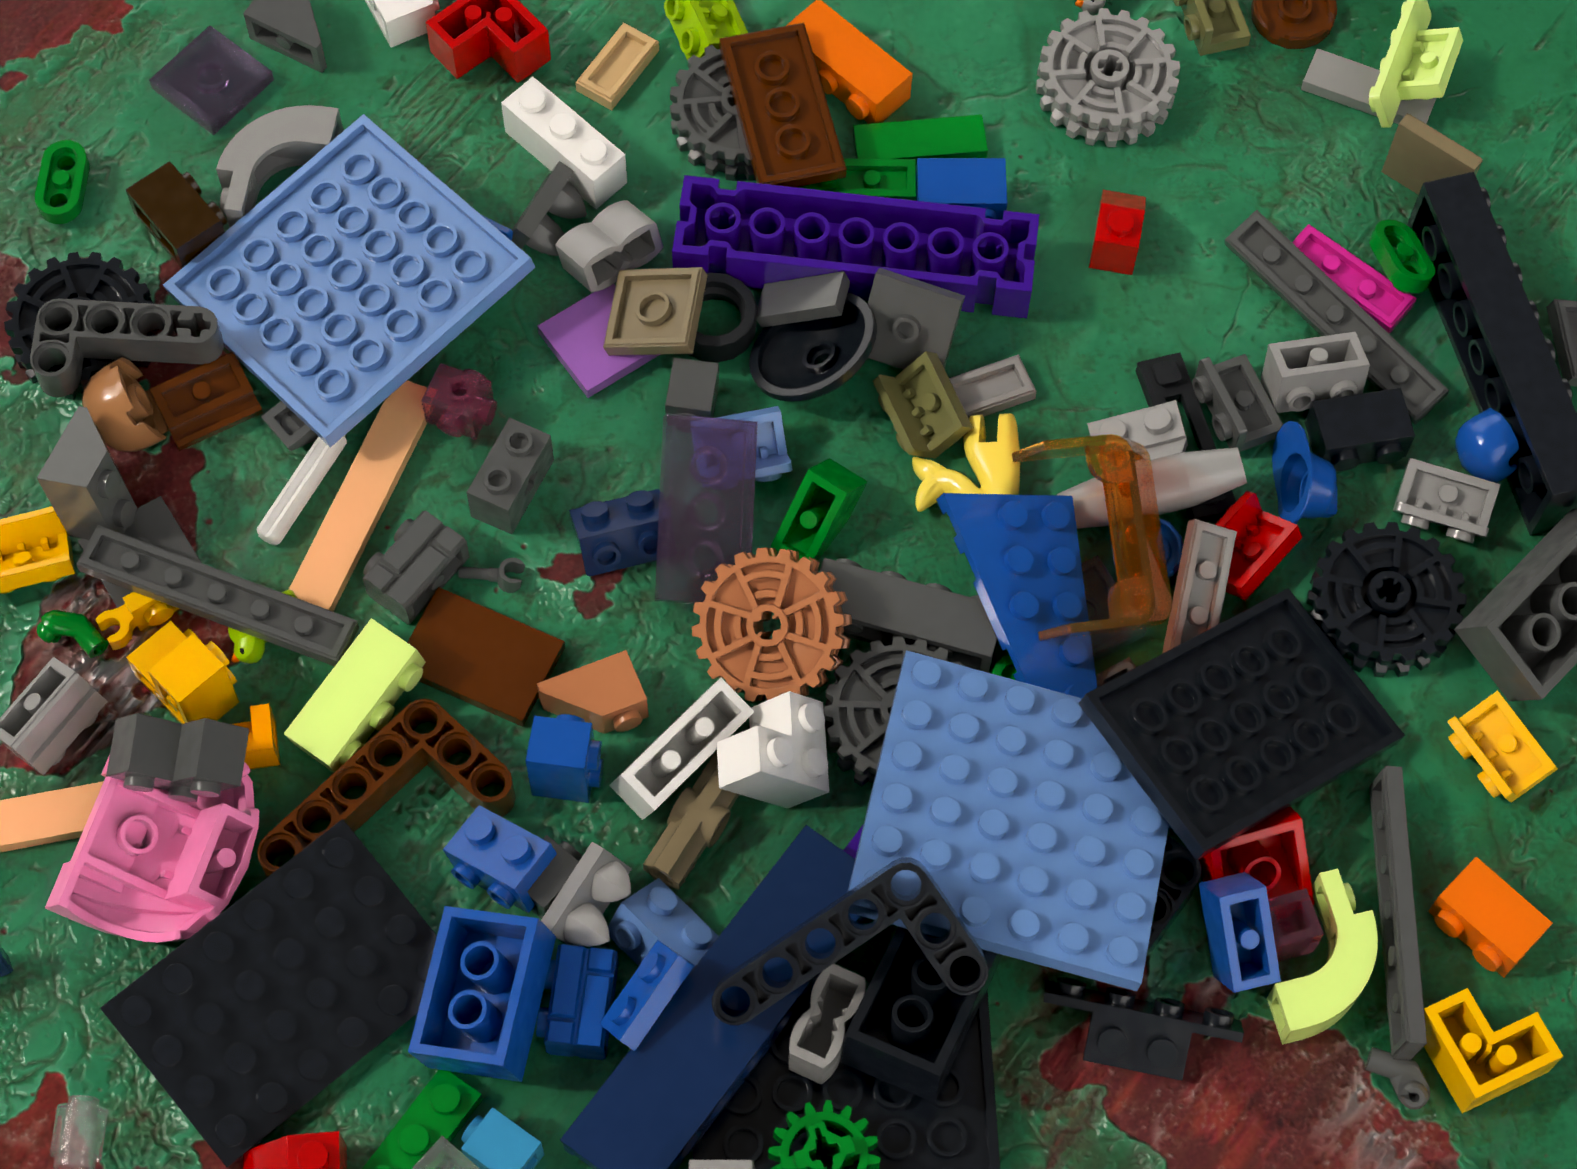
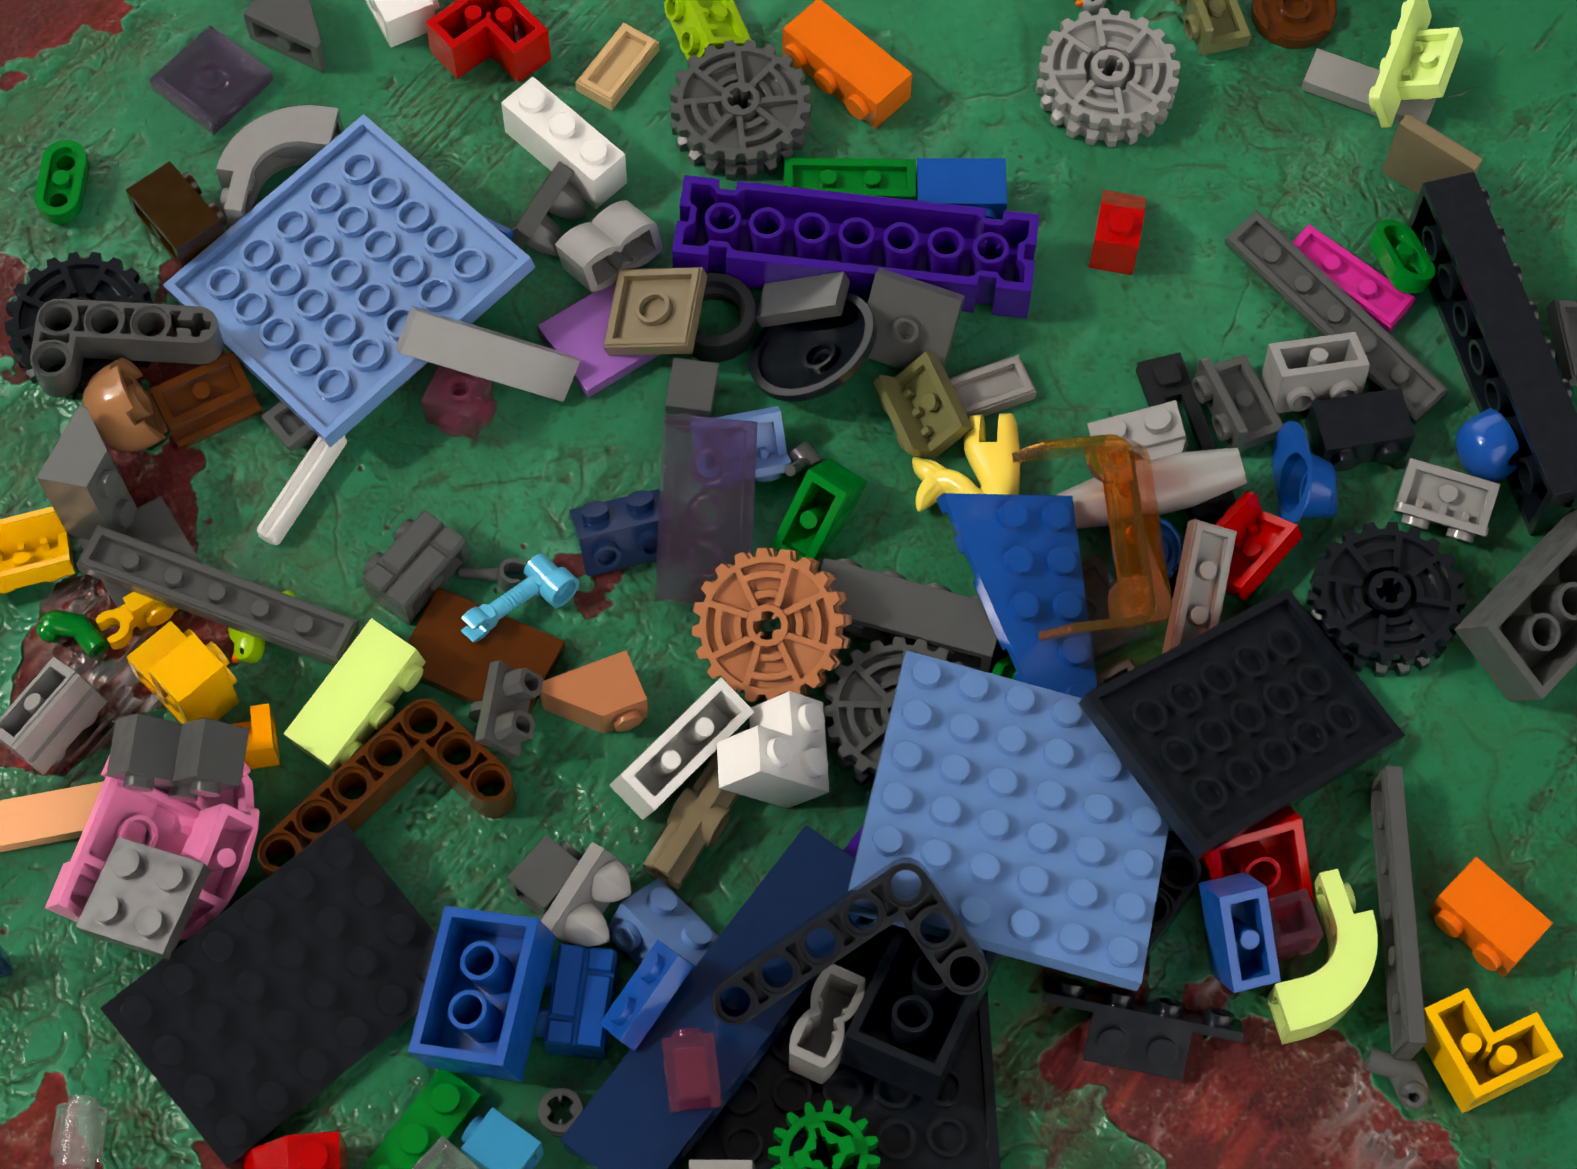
(143, 898): none -> flat silver plate
(361, 498): light nougat tile -> none
(487, 354): none -> light grey tile
(498, 858): blue bracket -> none
(504, 710): none -> dark grey hips
(510, 476): dark grey brick -> none
(543, 579): none -> medium azure brick
(546, 1115): none -> dark grey bush
(563, 758): blue brick -> none
(691, 1070): none -> clear pink brick
(782, 107): reddish brown tile -> none
(802, 459): none -> dark grey hand
(922, 138): green tile -> none
(1502, 747): yellow bracket -> none

